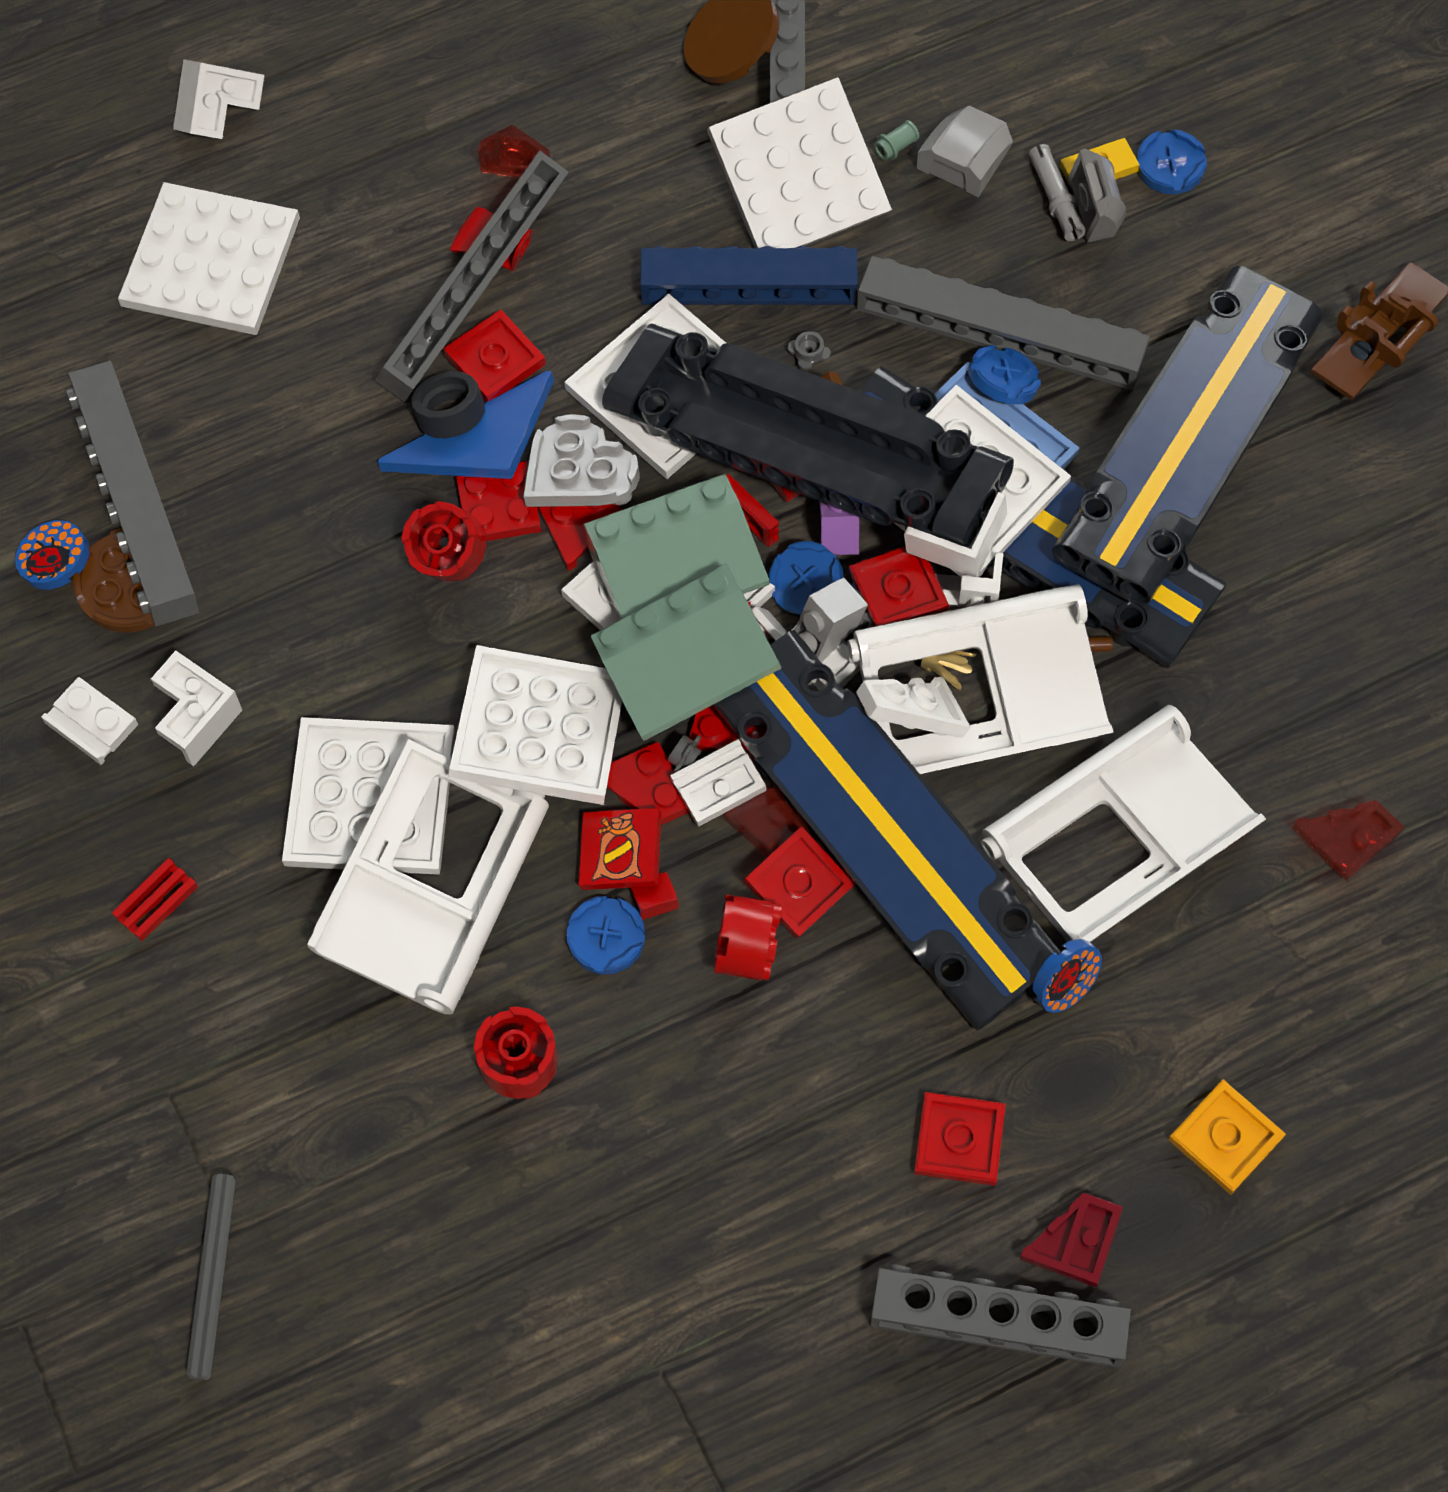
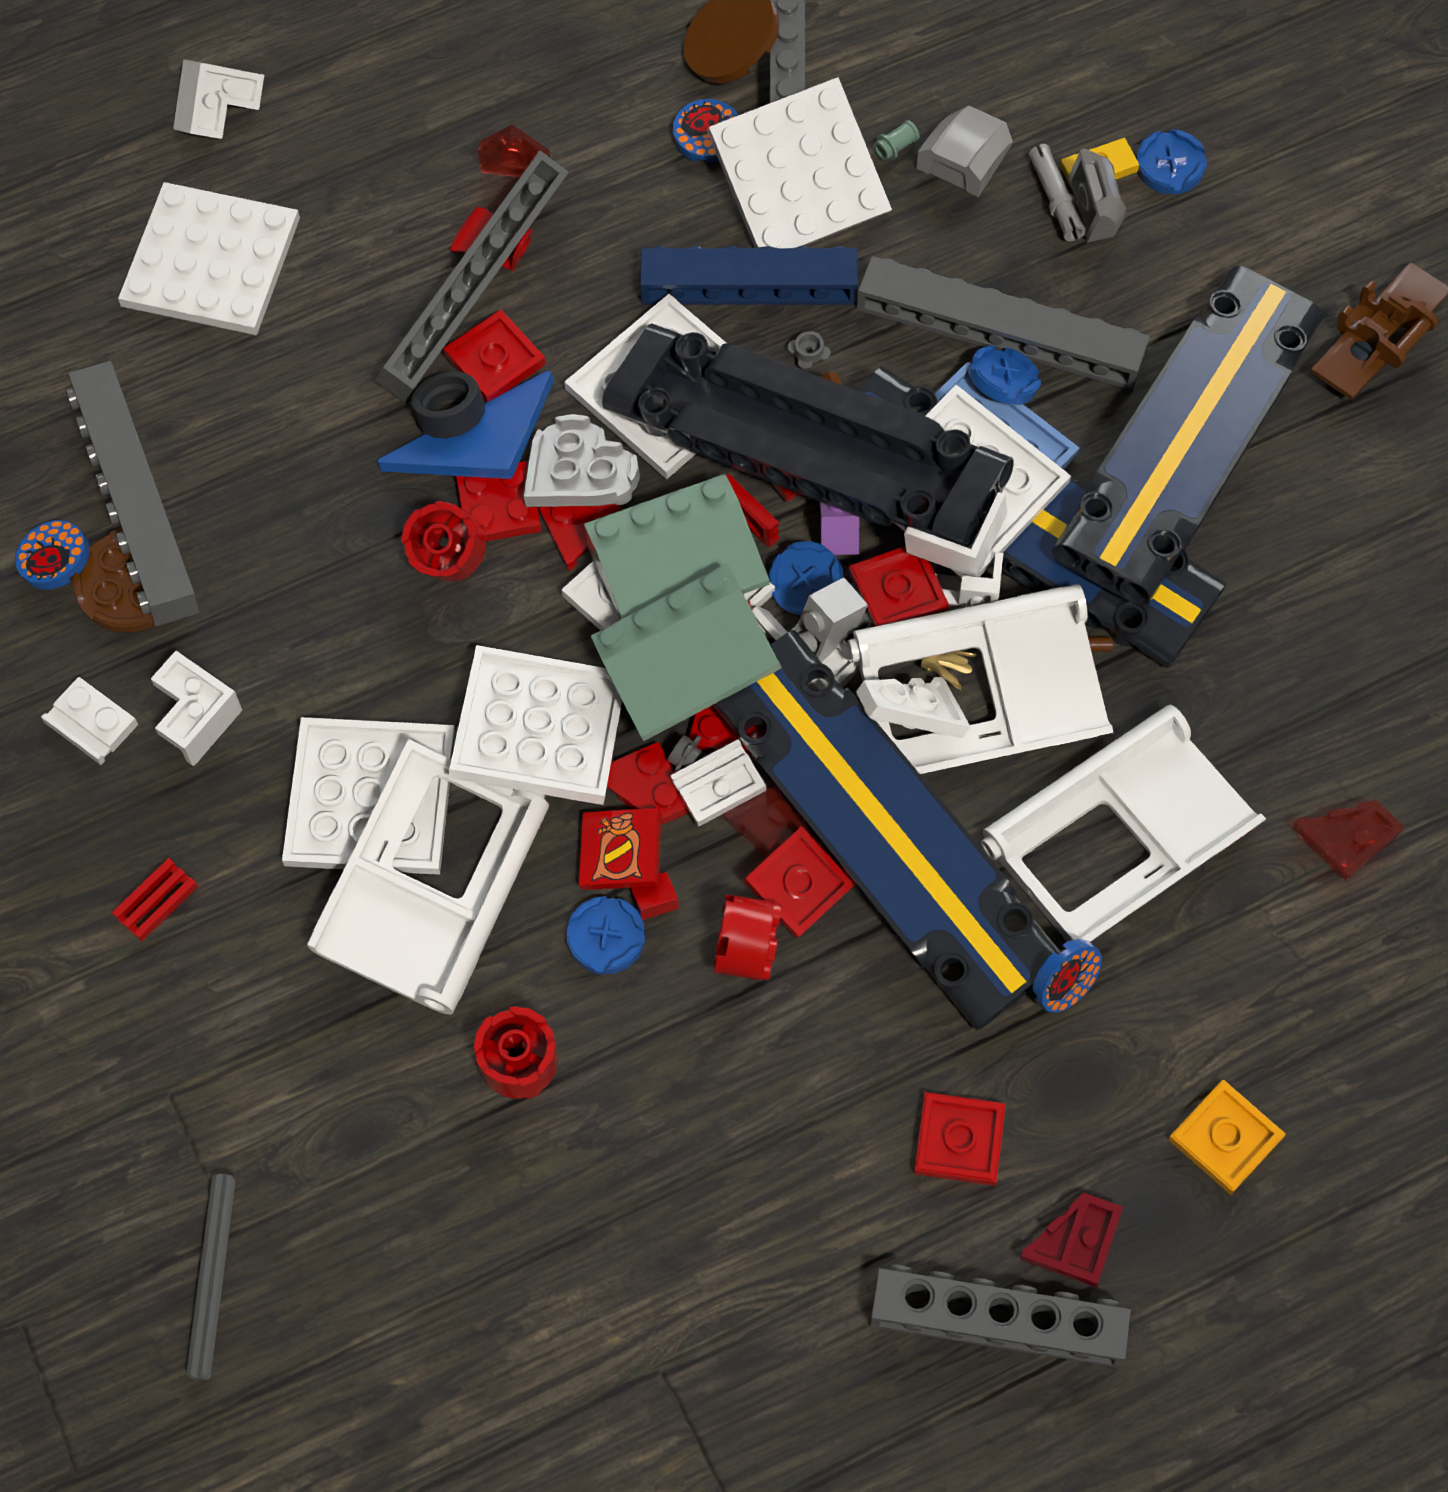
(692, 125): none -> tile

